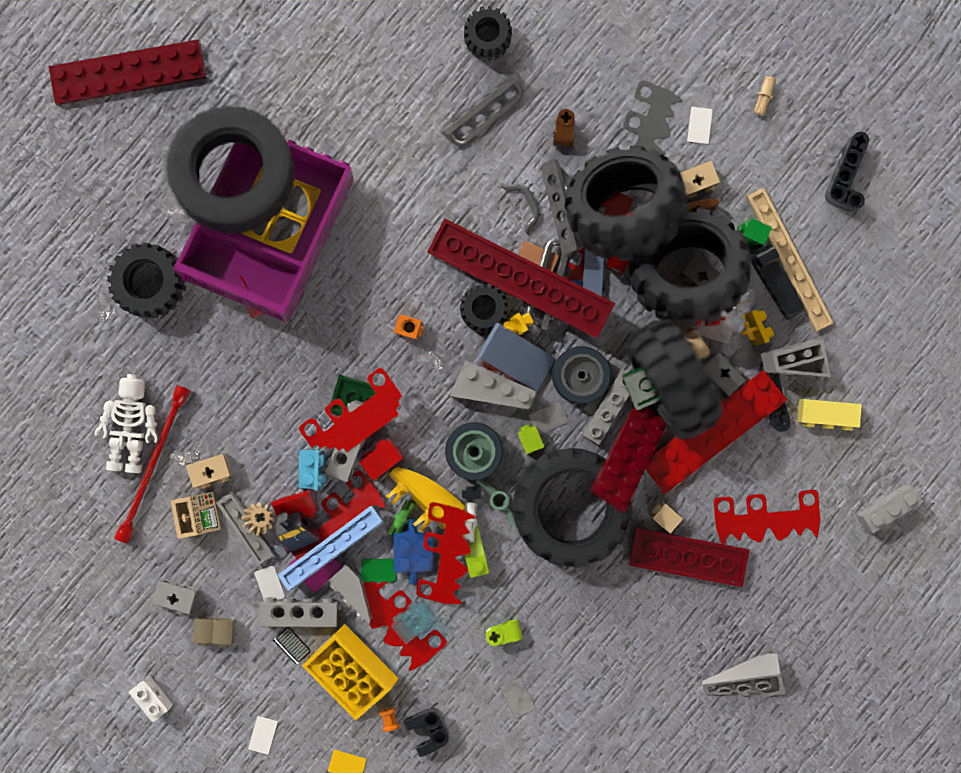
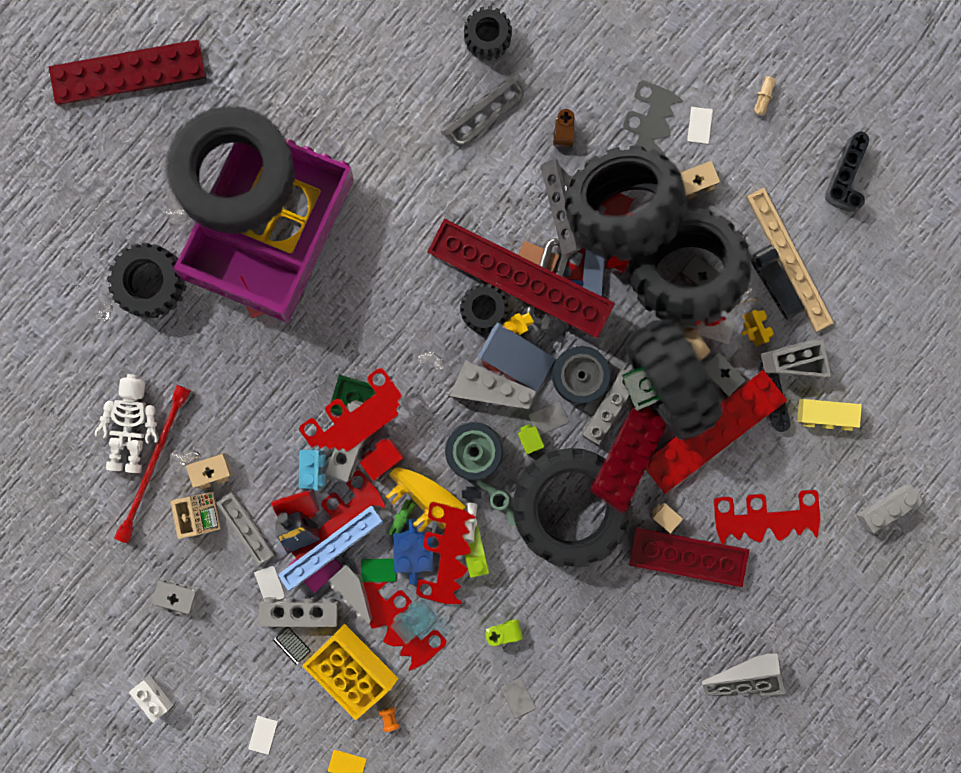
(214, 630): dark tan brick -> none
(250, 518): tan gear -> none
(400, 327): orange brick -> none
(432, 728): black piece -> none
(531, 200): dark grey animal -> none
(707, 204): reddish brown slope -> none
(755, 232): green brick -> none

